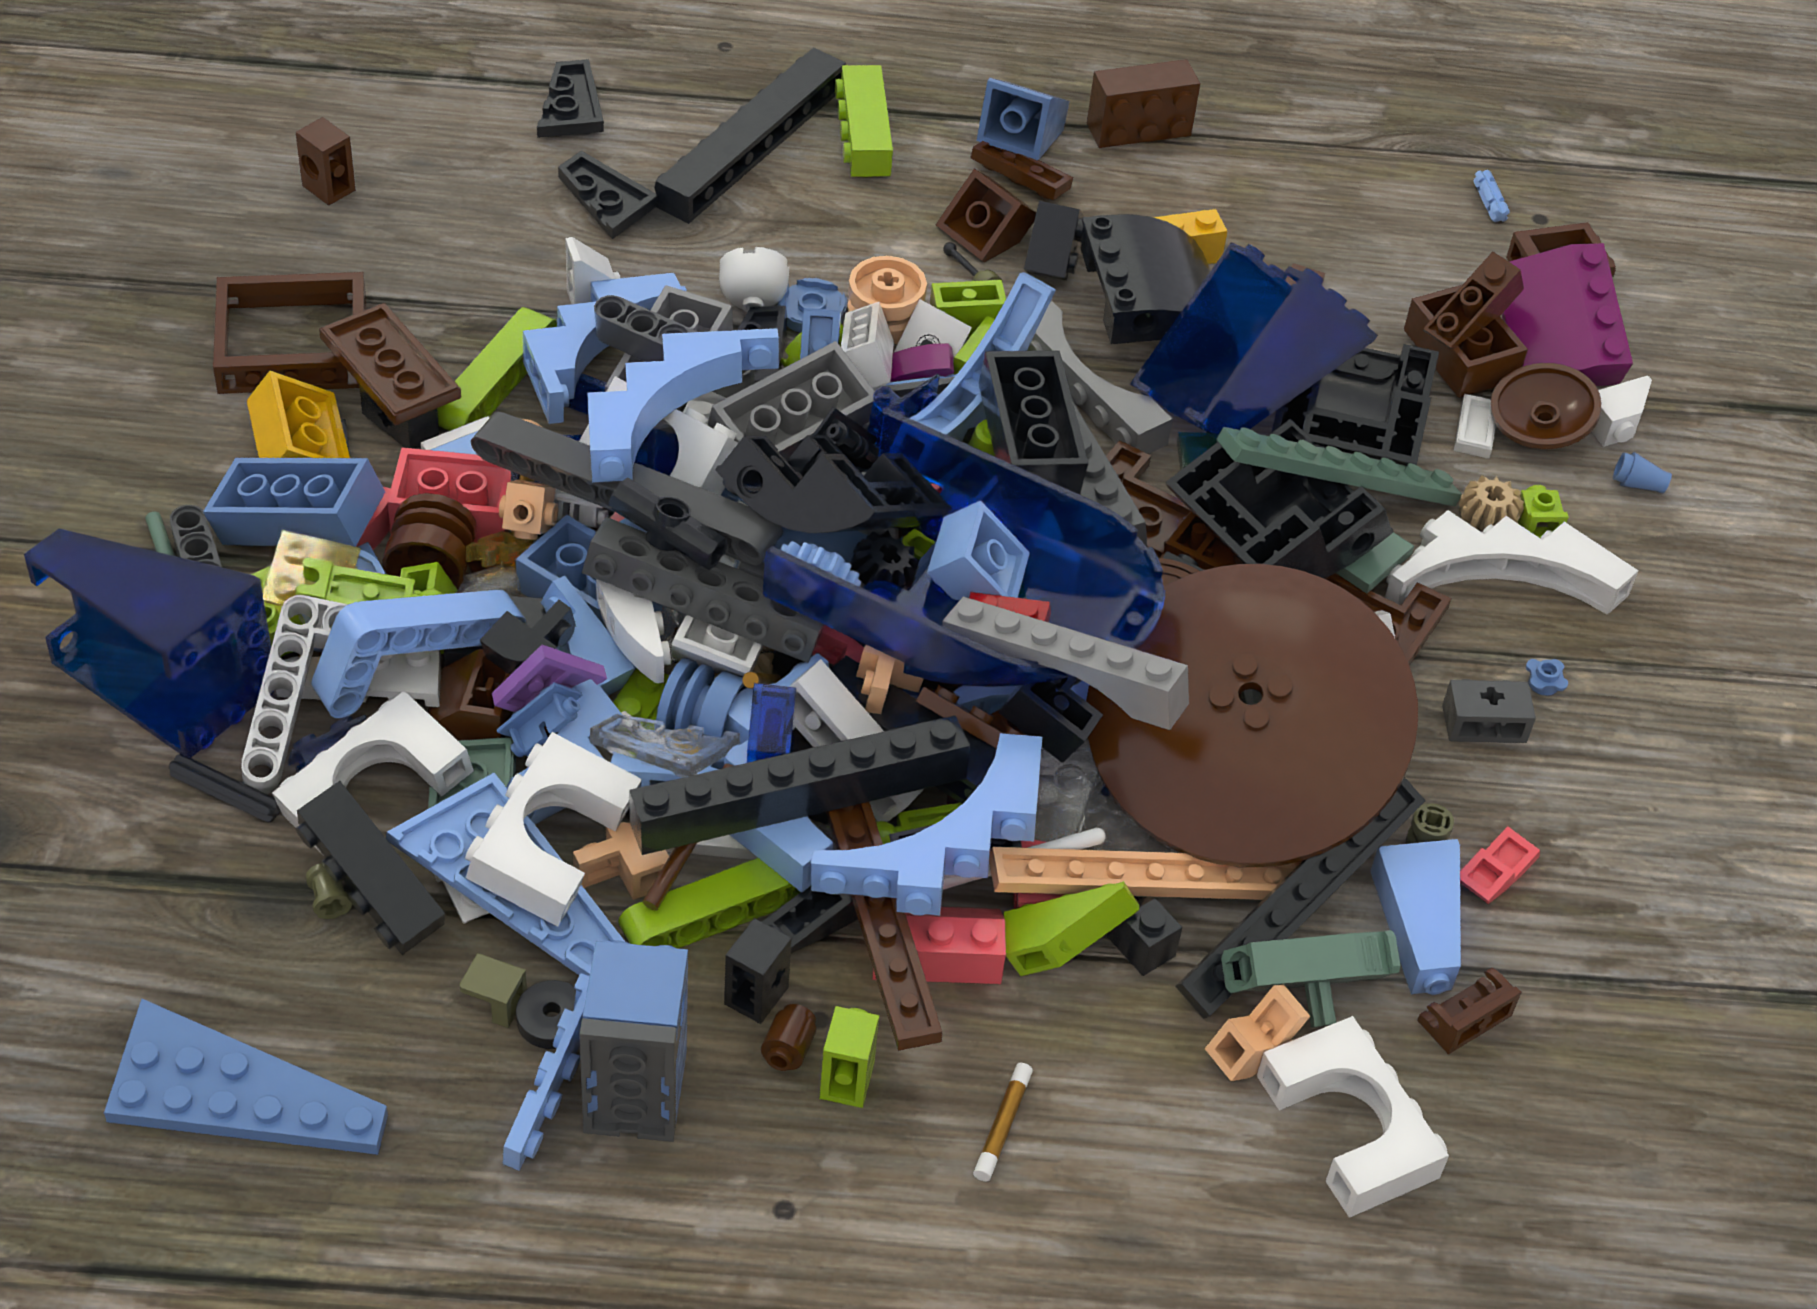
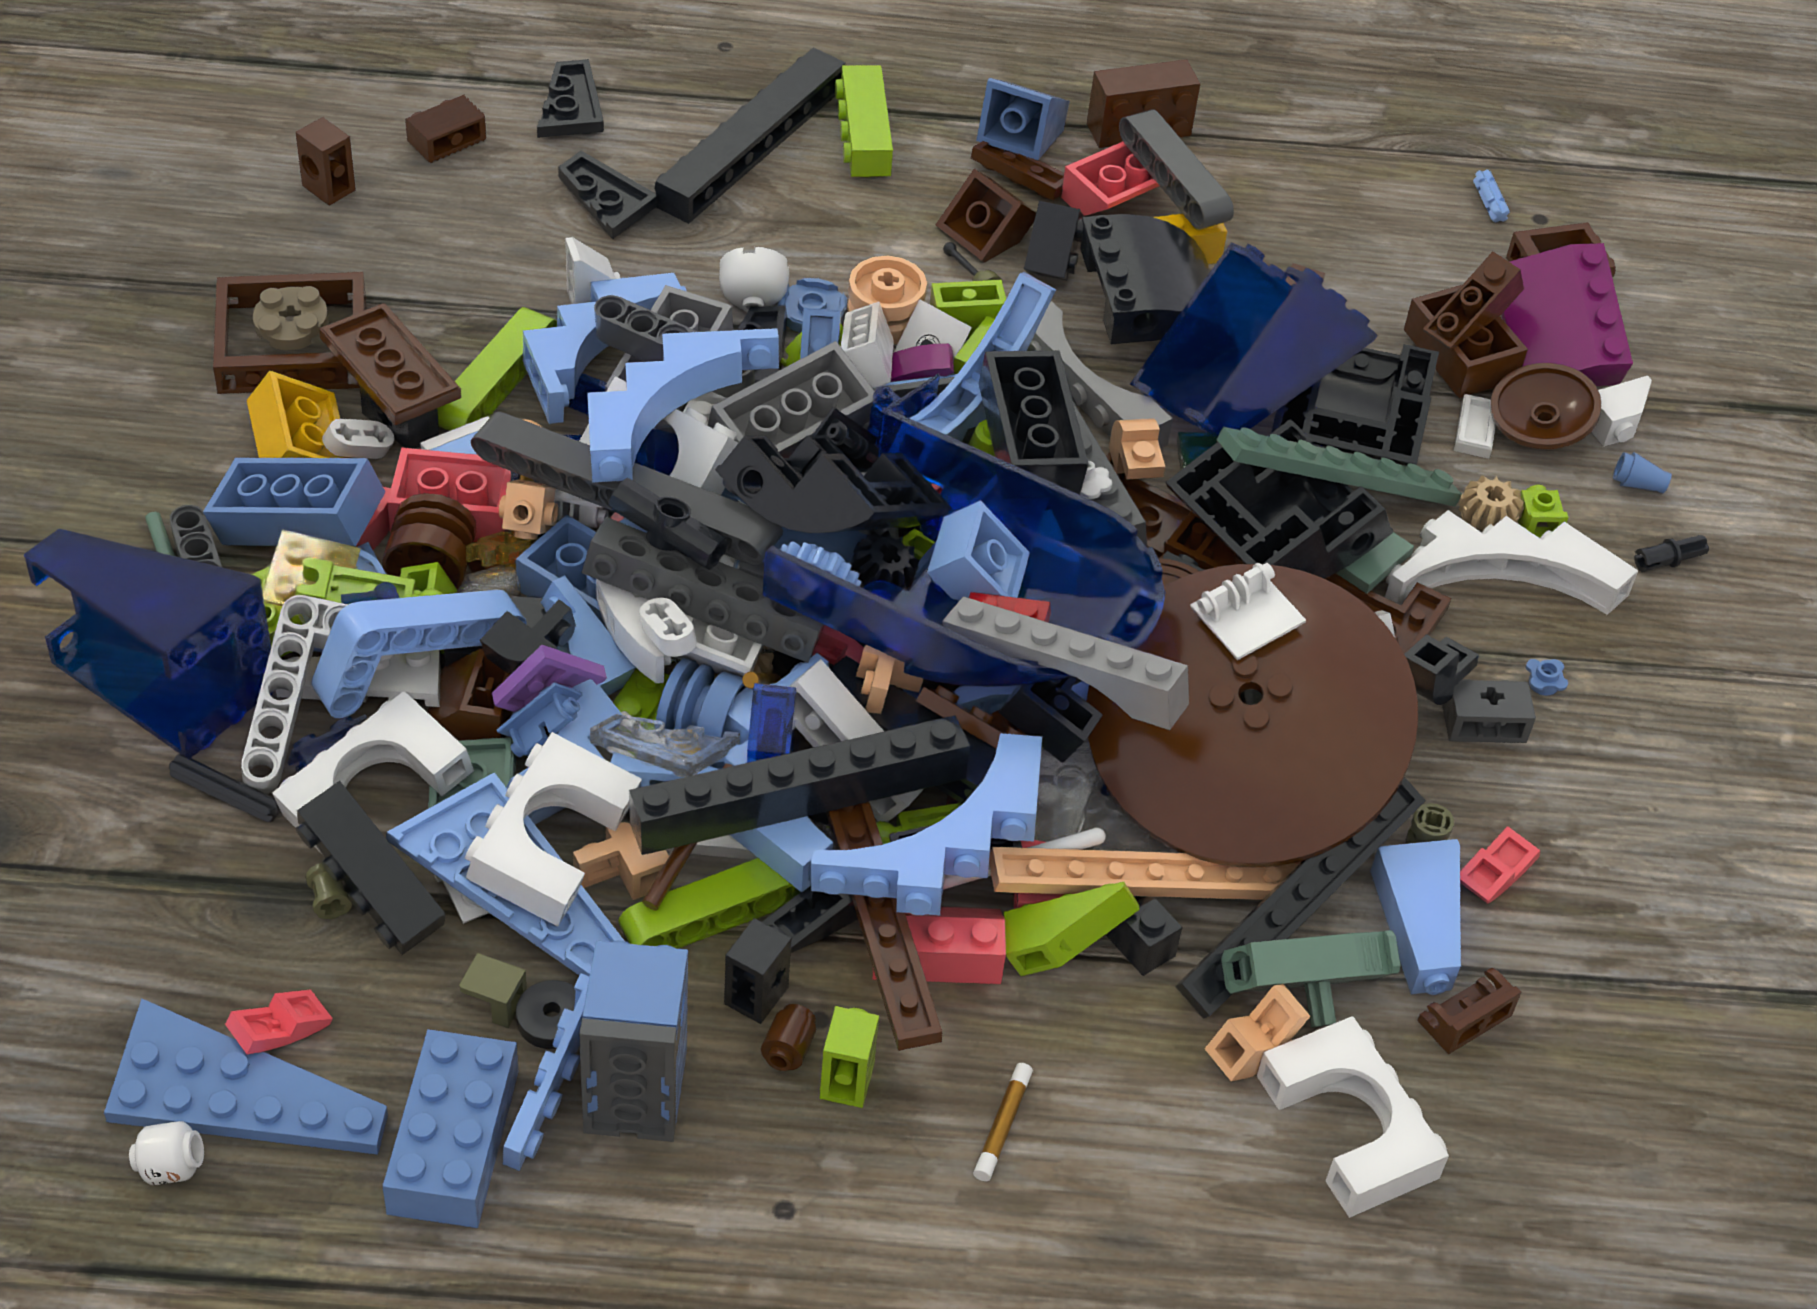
(167, 1153): none -> white head
(277, 304): none -> dark tan plate
(285, 1021): none -> coral slope
(358, 438): none -> white beam
(382, 591): none -> clear blue hand
(446, 128): none -> reddish brown brick
(451, 1129): none -> medium blue brick
(667, 627): none -> white beam
(1095, 481): none -> white plant
(1105, 180): none -> coral slope
(1136, 448): none -> light nougat brick
(1176, 169): none -> dark grey beam
(1248, 611): none -> white hinge
(1439, 667): none -> black brick
(1670, 553): none -> black axle

